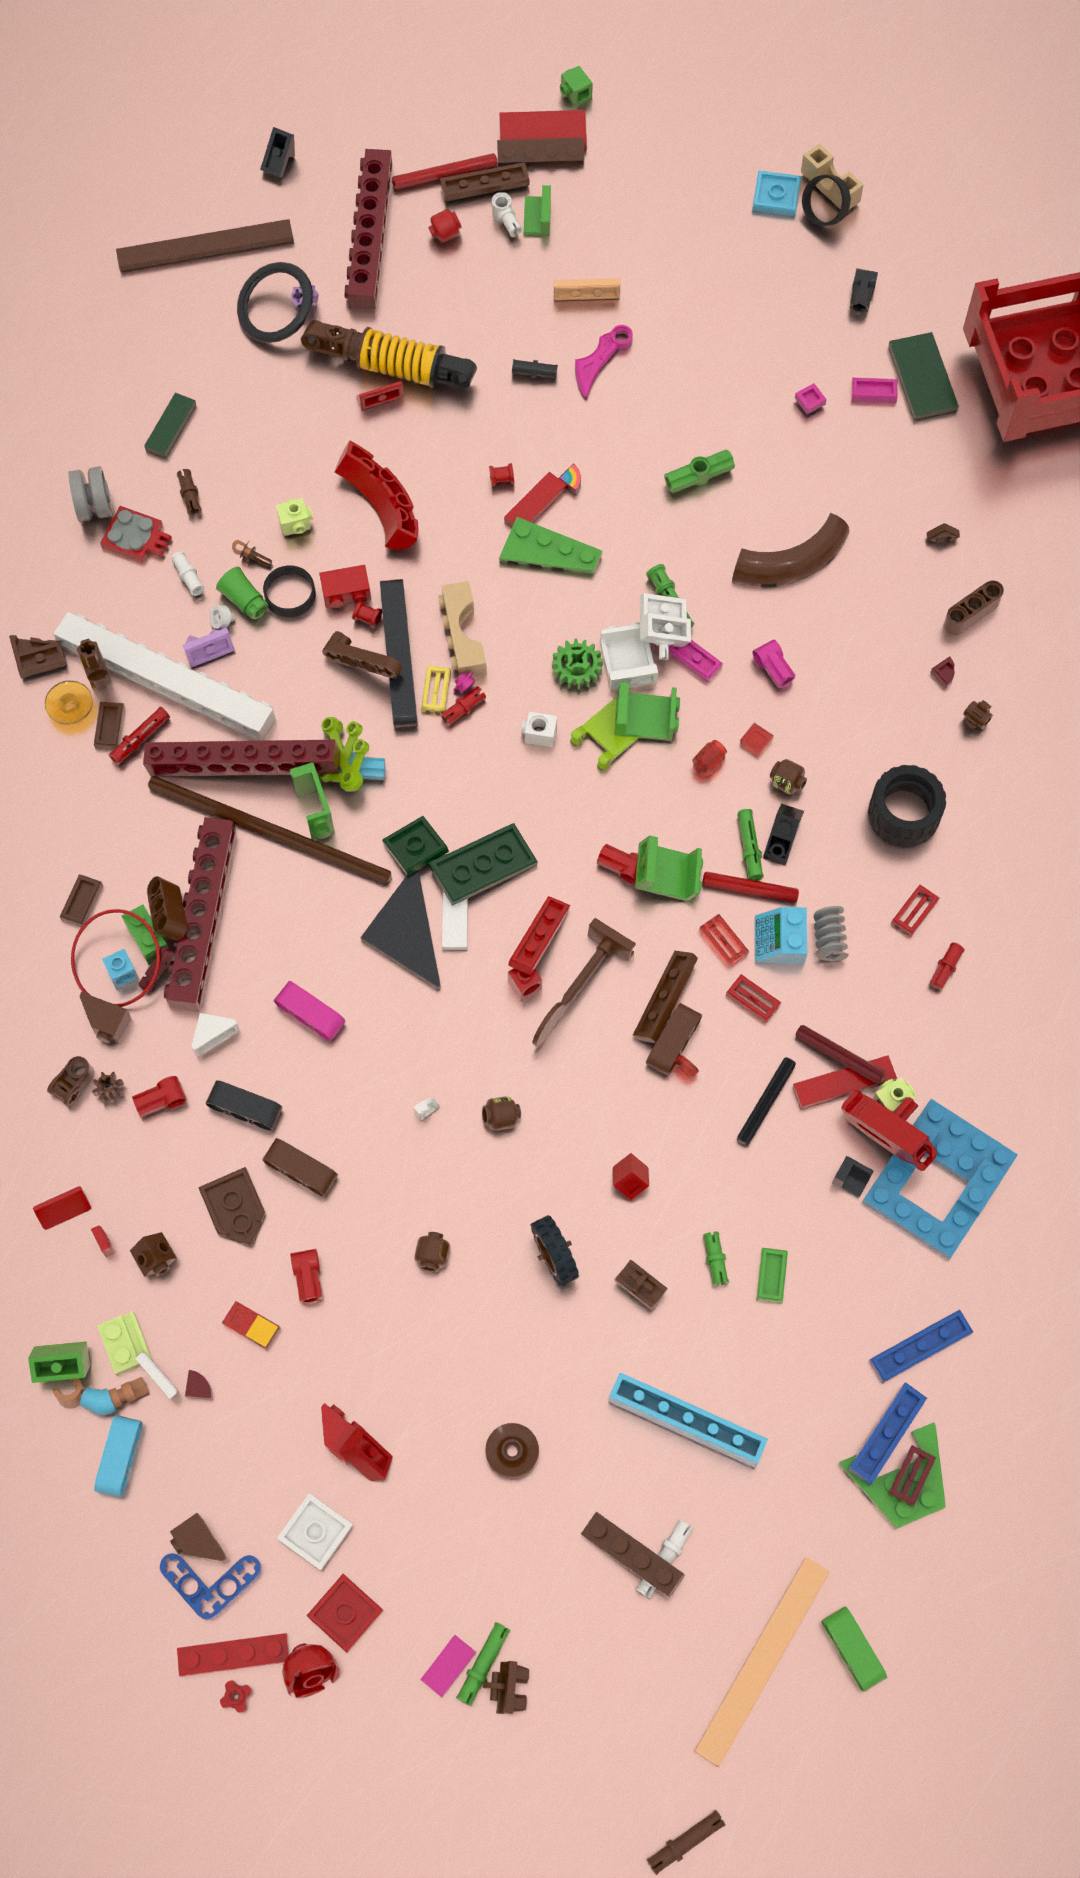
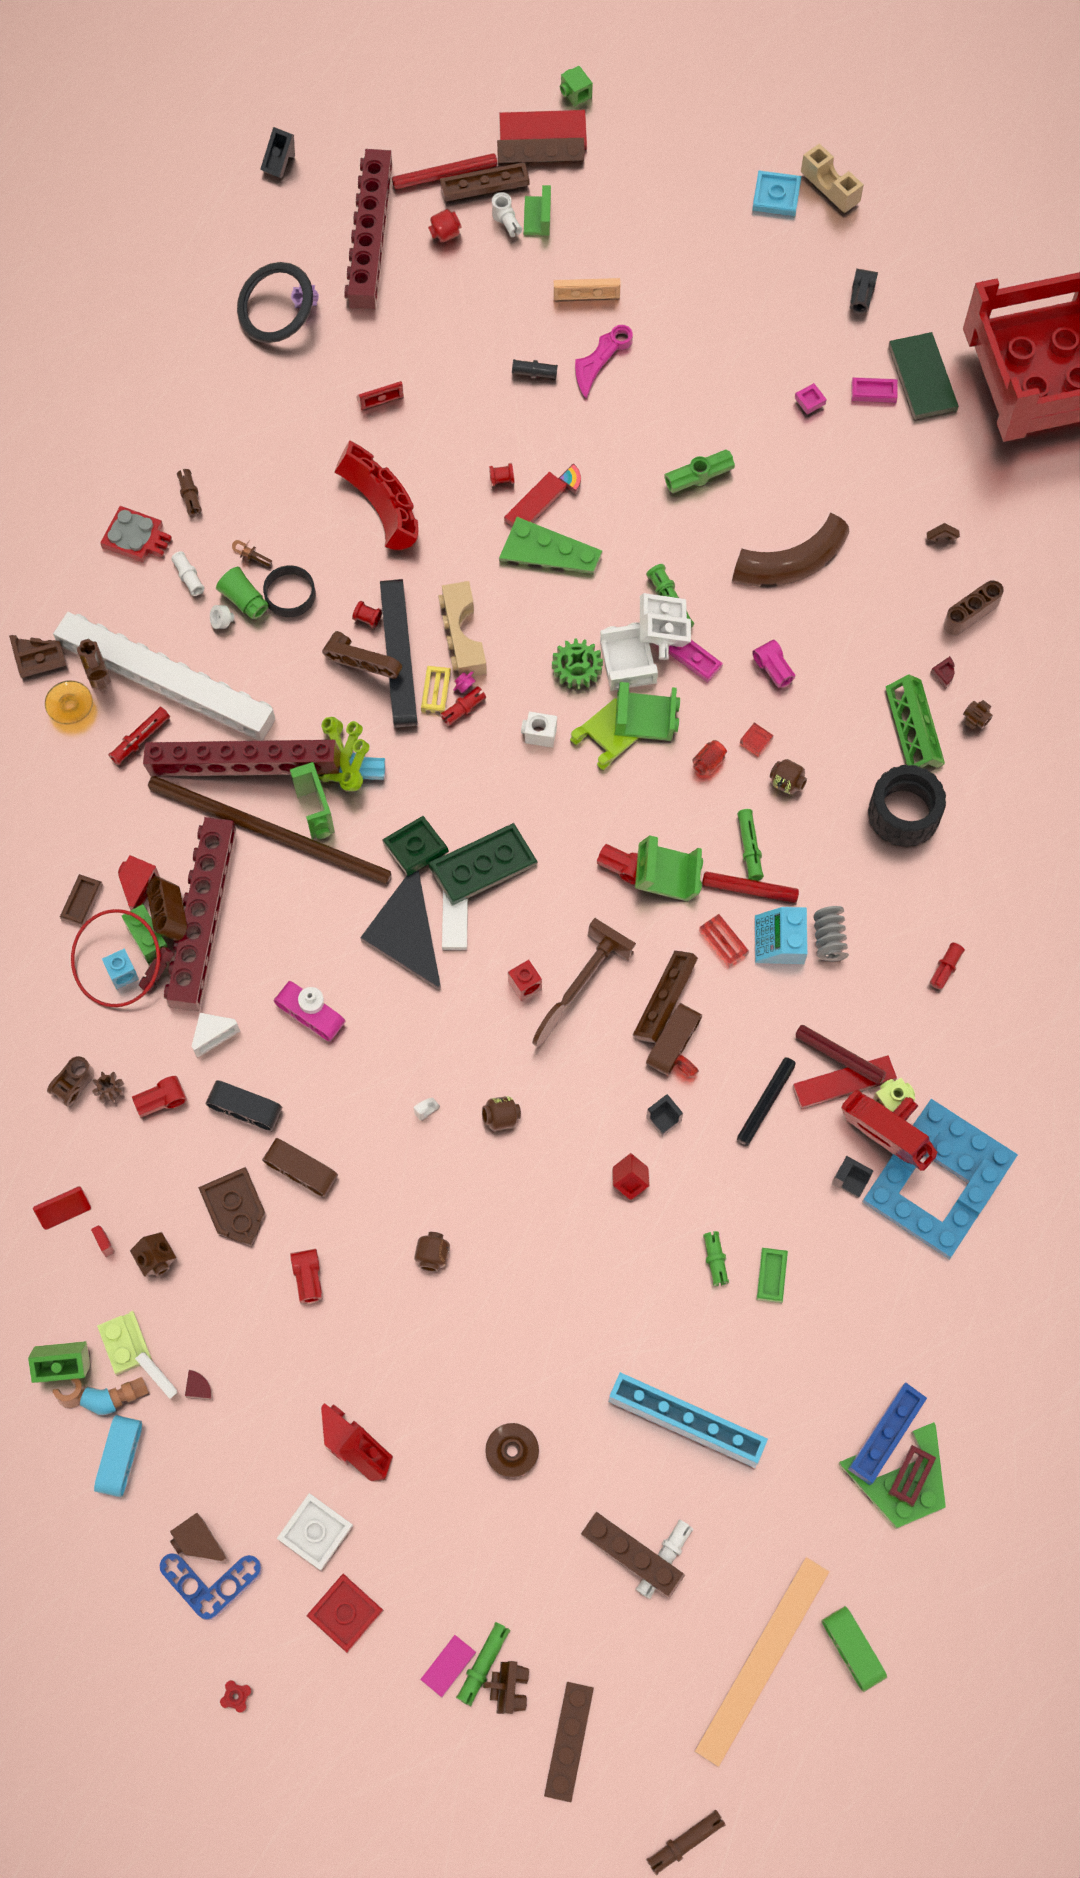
(89, 494): light grey wheel -> none
(105, 1018): reddish brown slope -> none
(109, 725): reddish brown tile -> none
(134, 878): none -> red slope
(170, 425): dark green tile -> none
(204, 245): reddish brown tile -> none
(208, 647): lavender tile -> none
(232, 1654): red plate -> none
(251, 1325): clear red tile -> none
(294, 516): yellowish green brick -> none
(307, 1669): red cylinder -> none
(311, 1000): none -> white tile
(345, 586): red brick -> none
(390, 355): piece -> none
(539, 935): red tile -> none
(554, 1250): black wheel -> none
(569, 1742): none -> reddish brown plate
(641, 1284): reddish brown hips -> none
(664, 1115): none -> black panel
(747, 1005): red tile -> none
(783, 833): black slope -> none
(806, 200): black tyre -> none
(903, 926): red tile -> none
(921, 1346): blue tile -> none
(922, 720): none -> bright green fence

